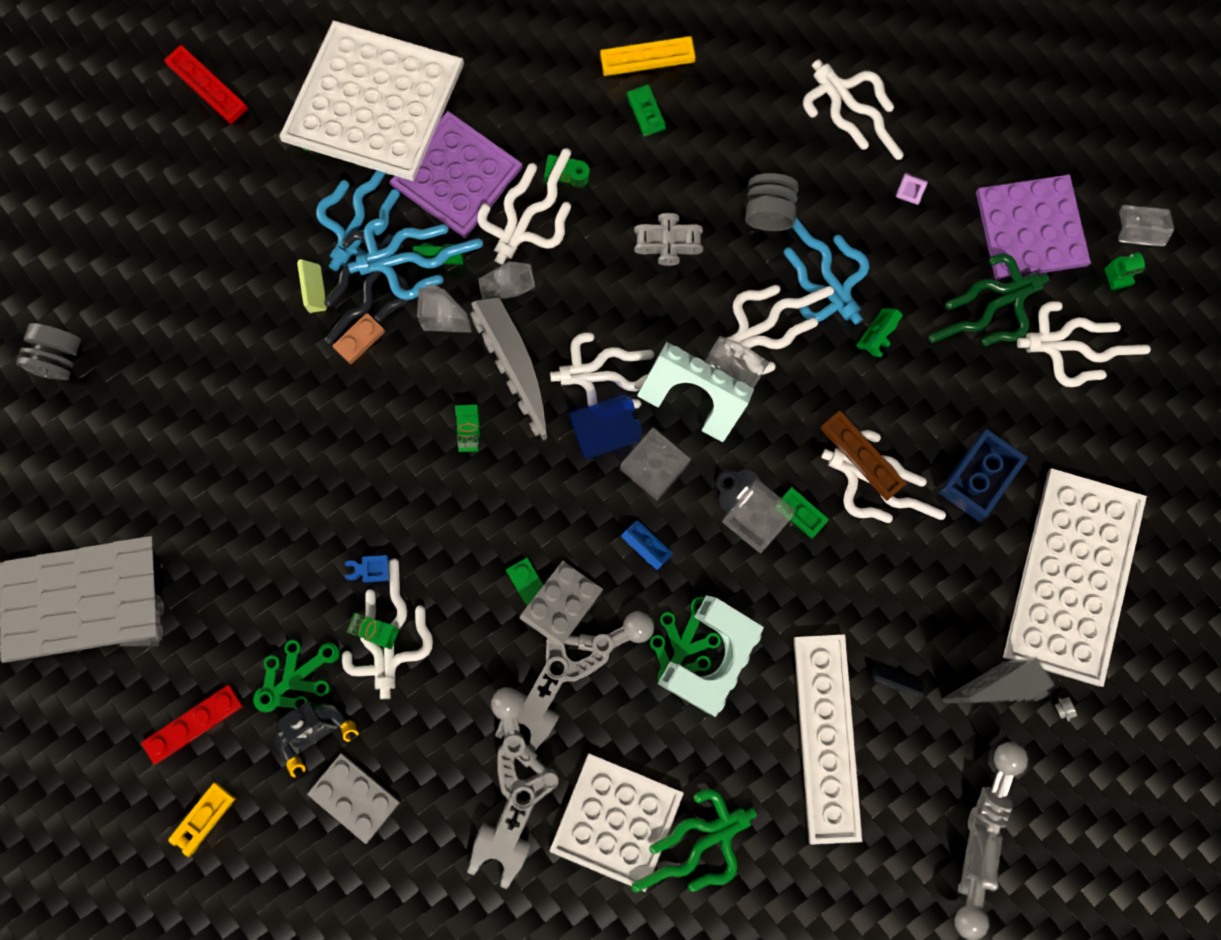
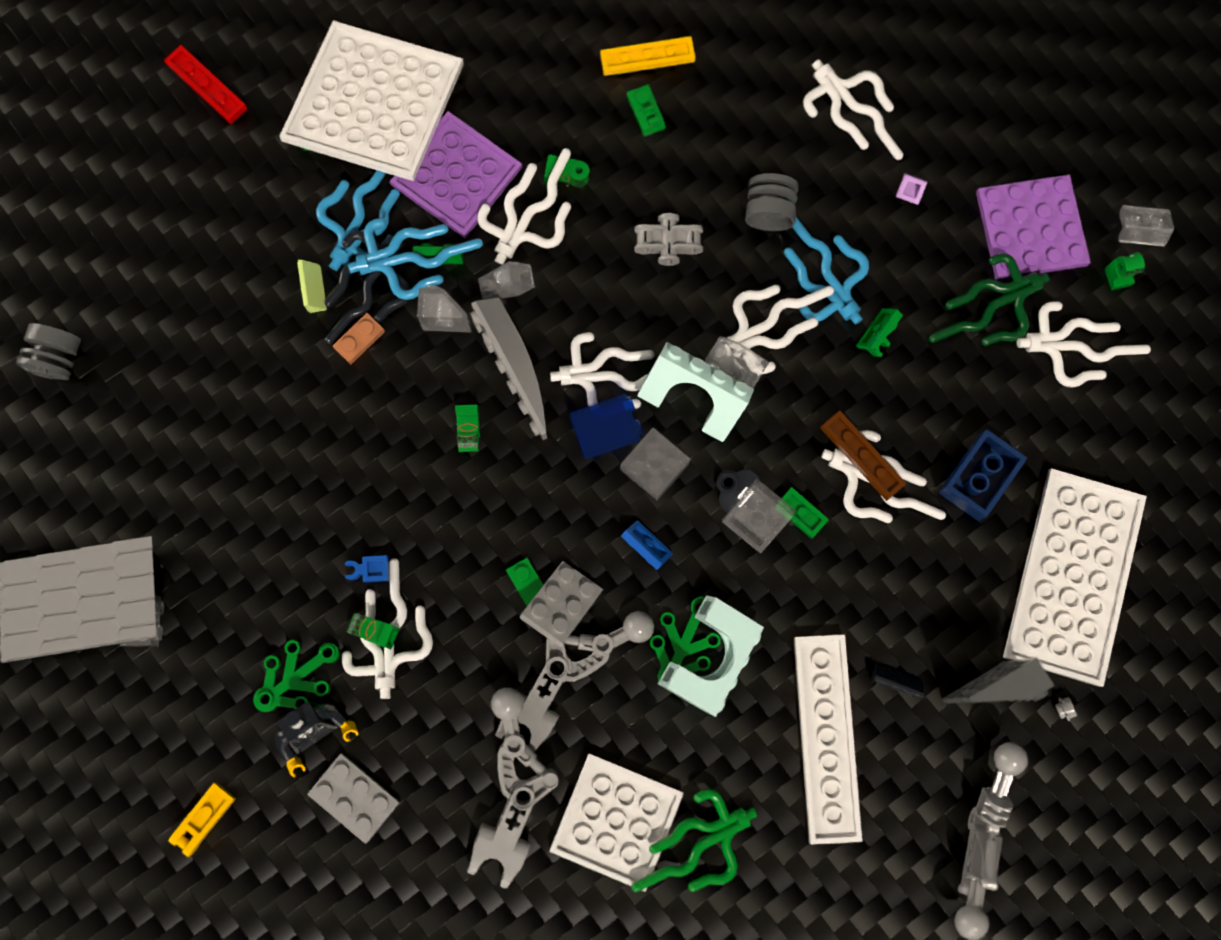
(192, 724): red plate -> none

